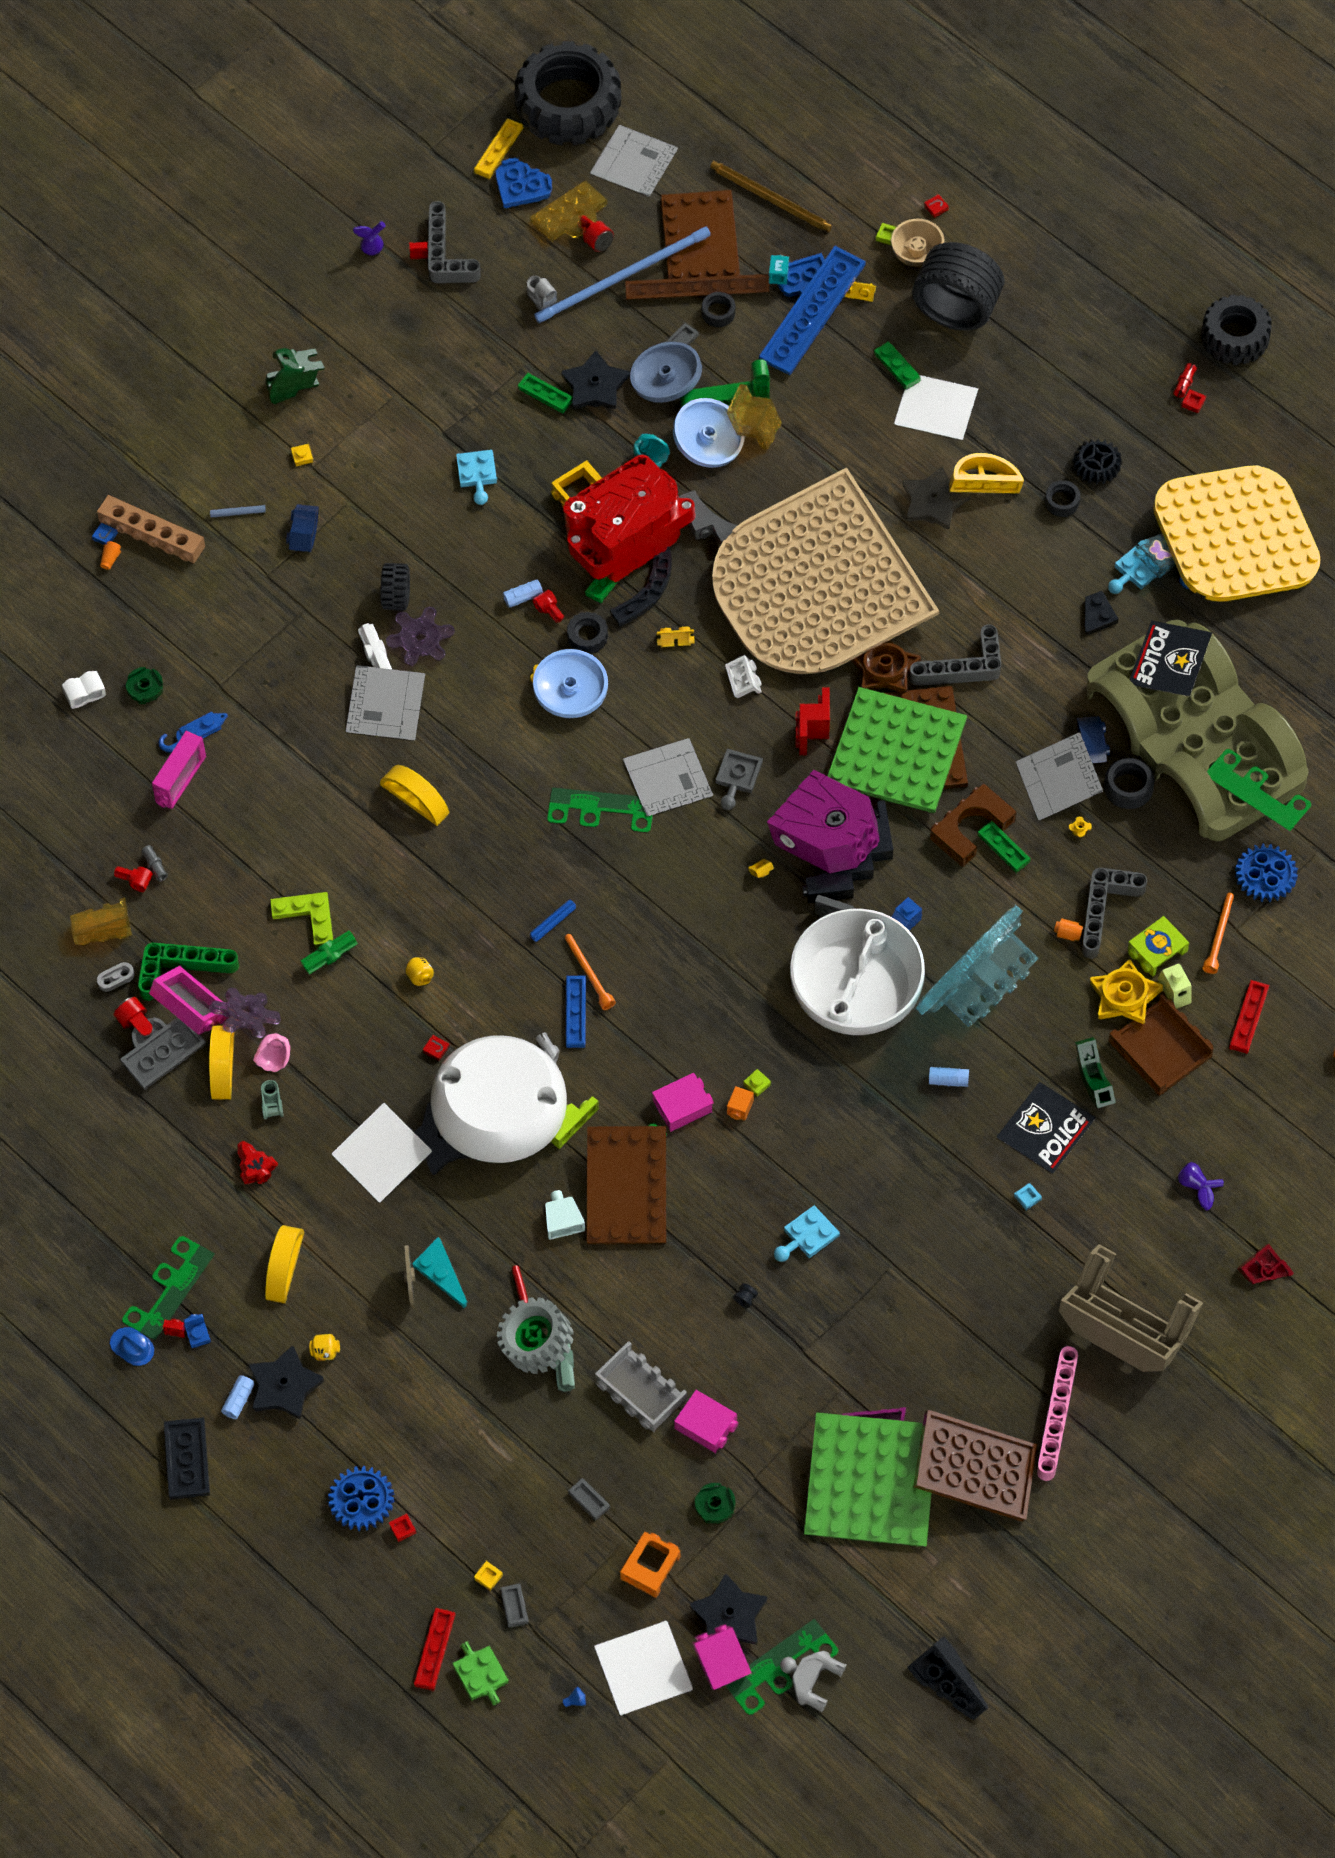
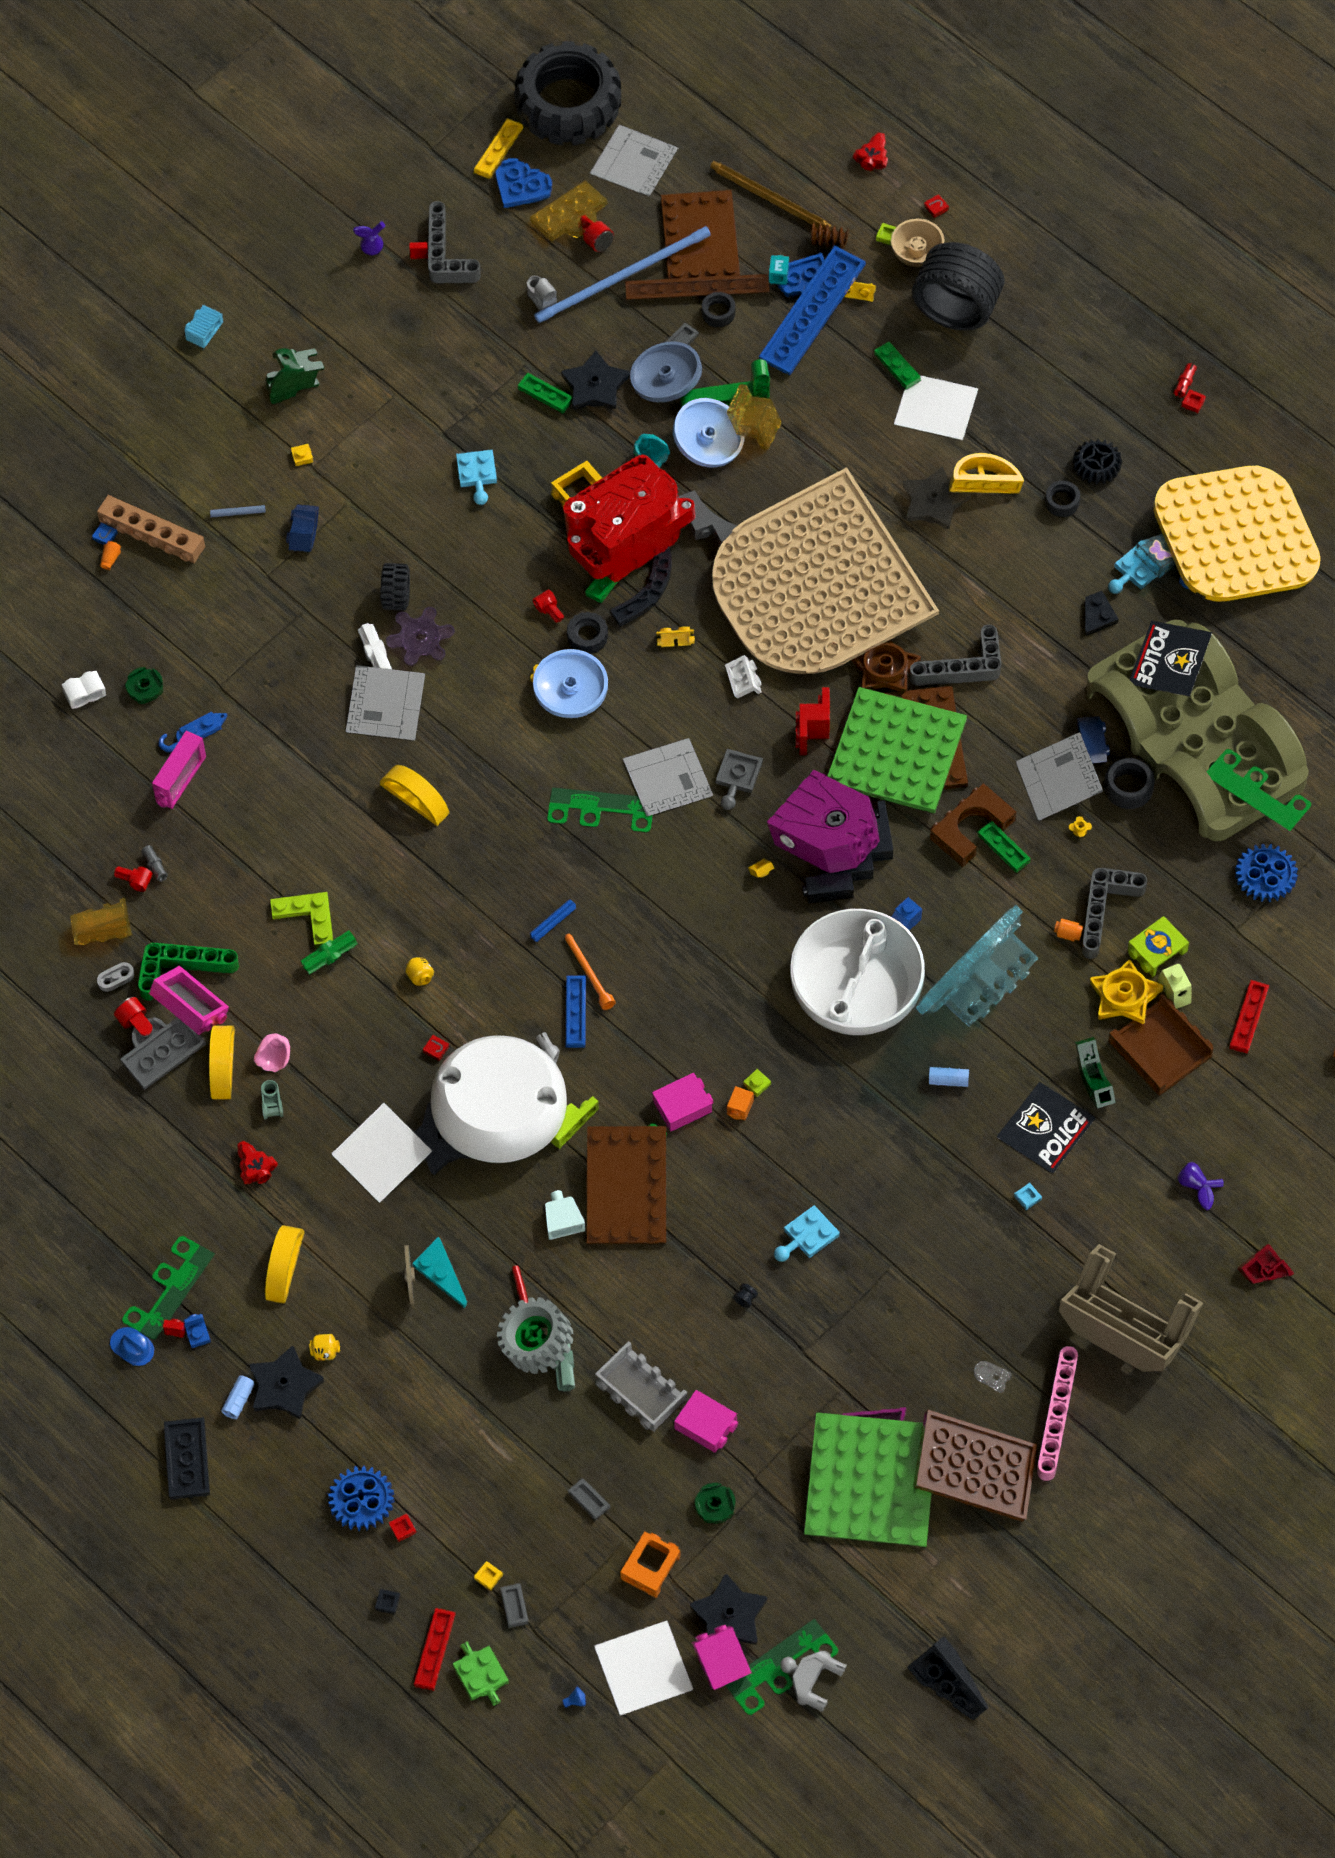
(203, 326): none -> medium azure brick
(250, 1017): clear purple plate -> none
(387, 1601): none -> black plate
(522, 593): light blue axle -> none
(826, 906): dark grey plate -> none
(829, 236): none -> reddish brown piece
(872, 154): none -> red rock
(985, 1371): none -> clear plate
(1211, 963): orange piece -> none
(1241, 311): black tyre -> none

